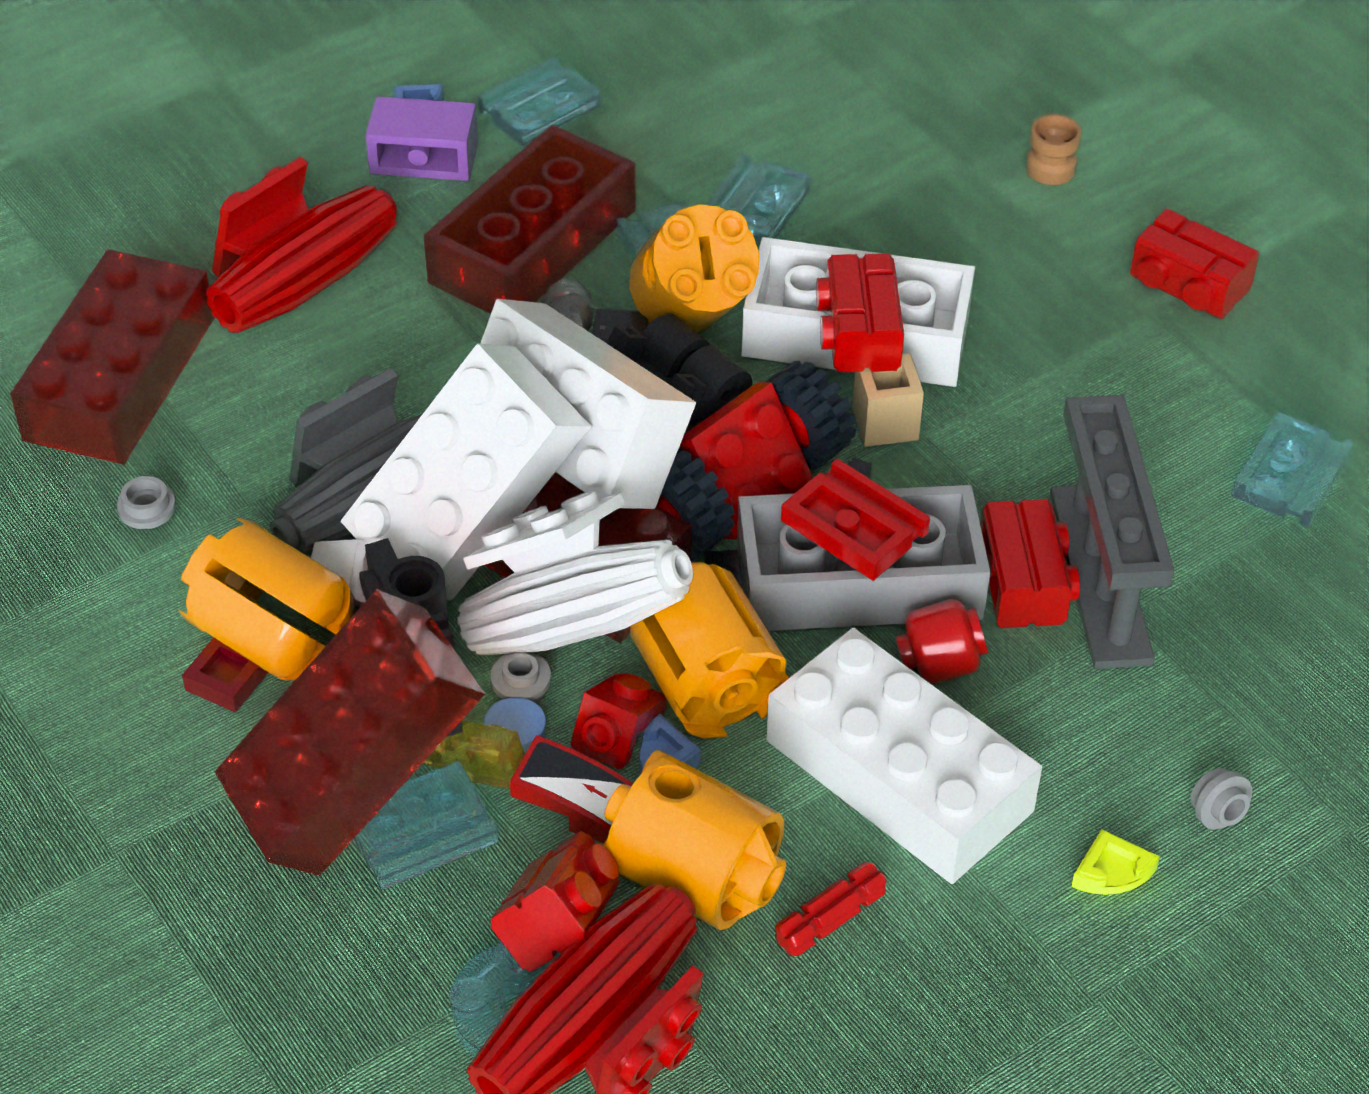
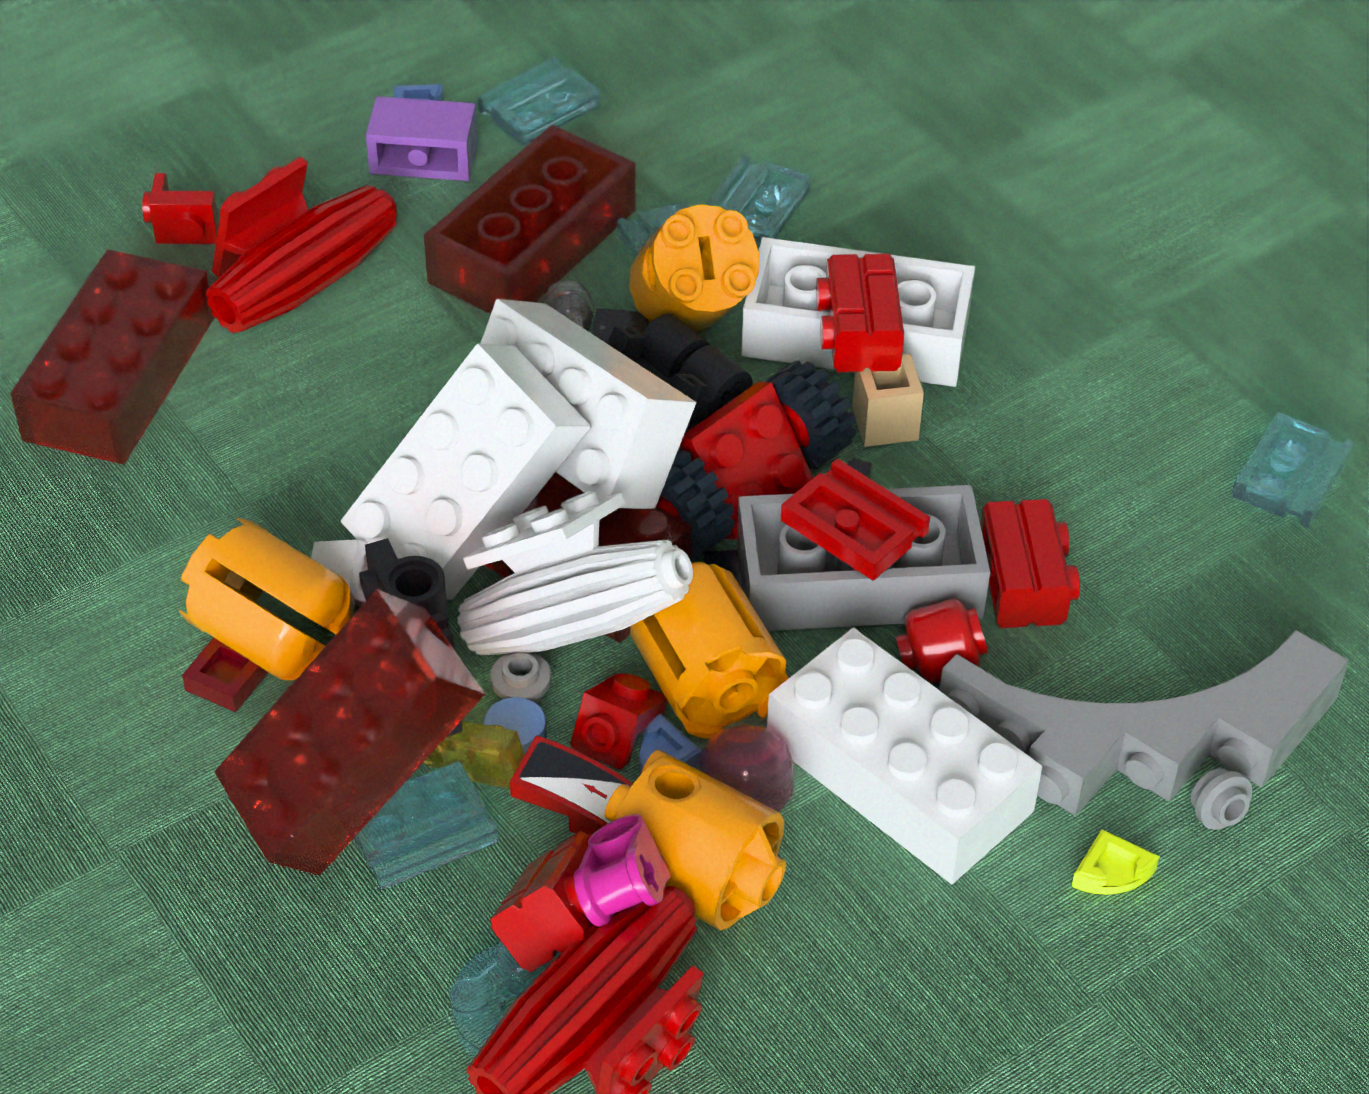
(145, 503): light grey plate -> none
(180, 215): none -> red bracket
(336, 457): dark grey plate -> none
(620, 870): none -> dark pink piece
(751, 762): none -> clear pink hair
(830, 909): red axle -> none
(1053, 149): medium nougat wheel -> none
(1111, 531): dark grey fence -> none
(1160, 743): none -> light grey arch
(1194, 263): red brick -> none

